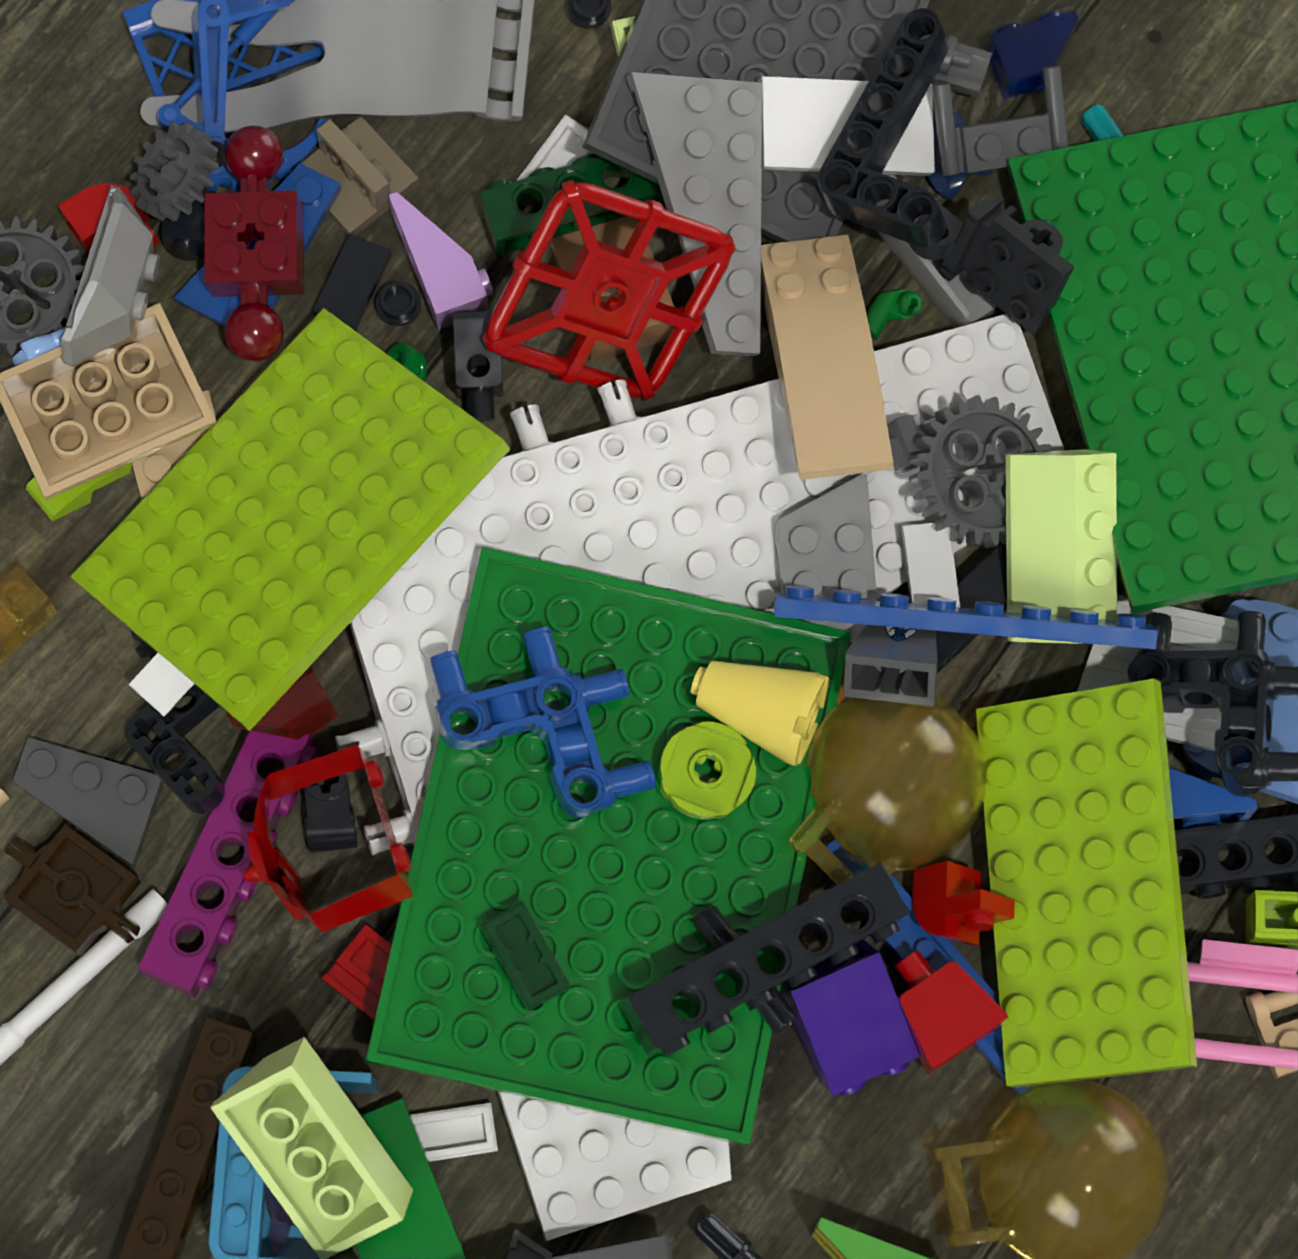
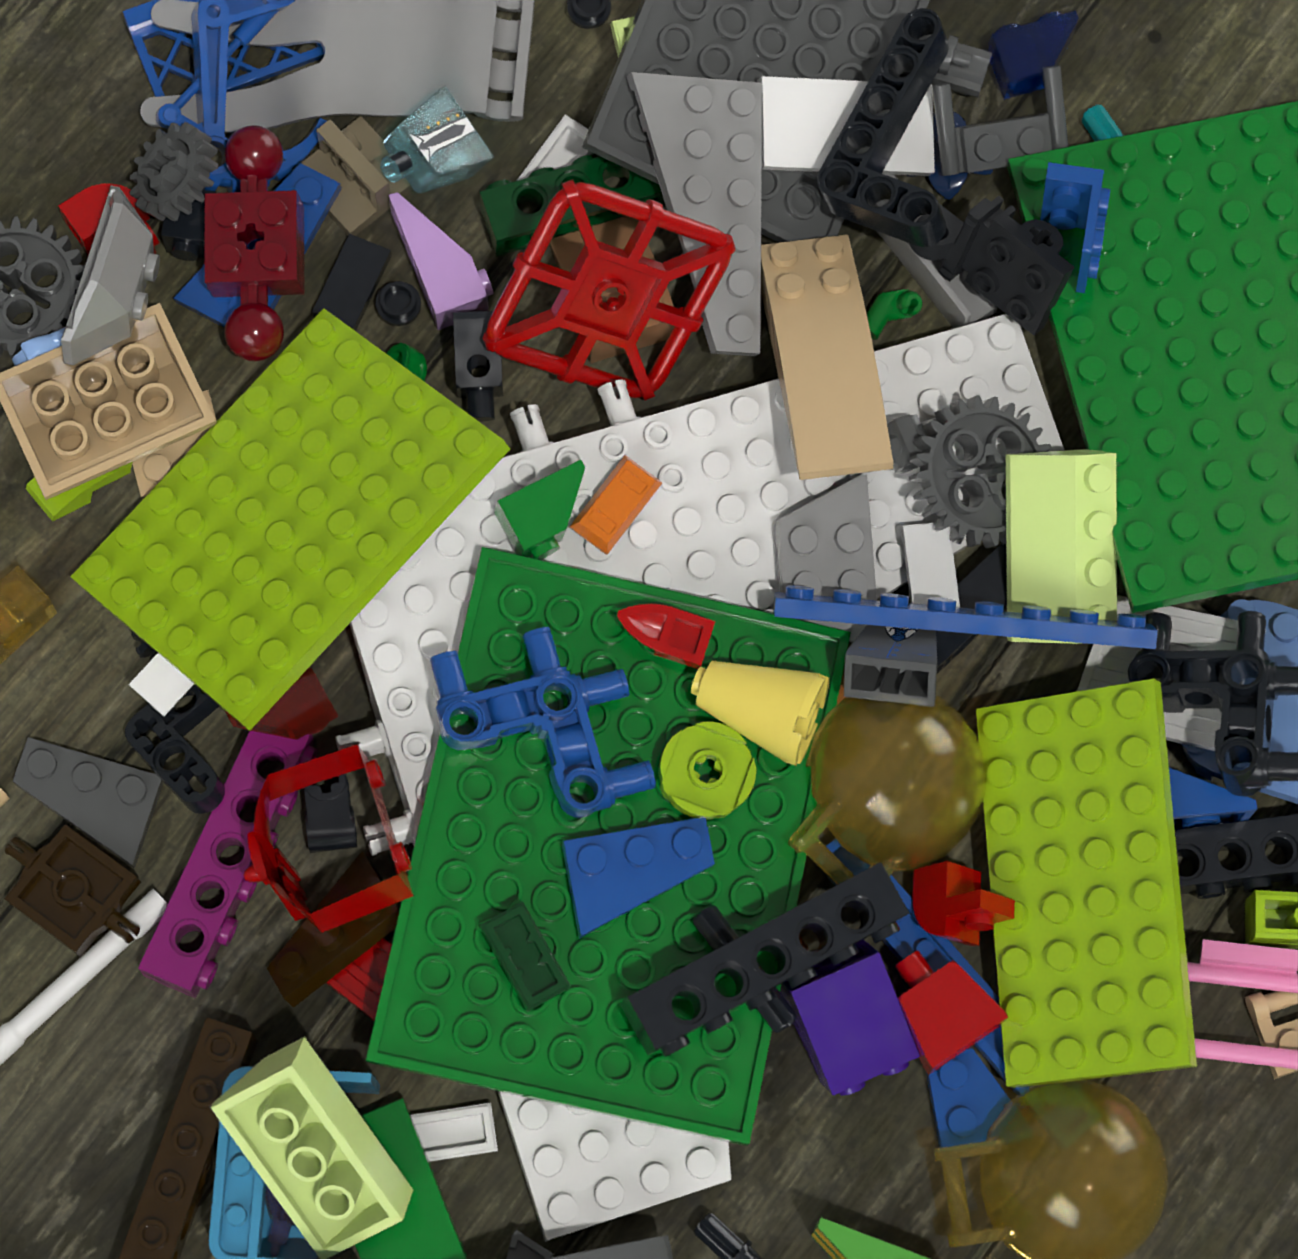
(317, 956): none -> dark brown wing
(434, 146): none -> clear light blue torso
(540, 512): none -> green slope
(615, 505): none -> orange tile
(629, 867): none -> blue wing
(669, 631): none -> red plate
(964, 1099): none -> blue wing
(1077, 201): none -> blue bracket

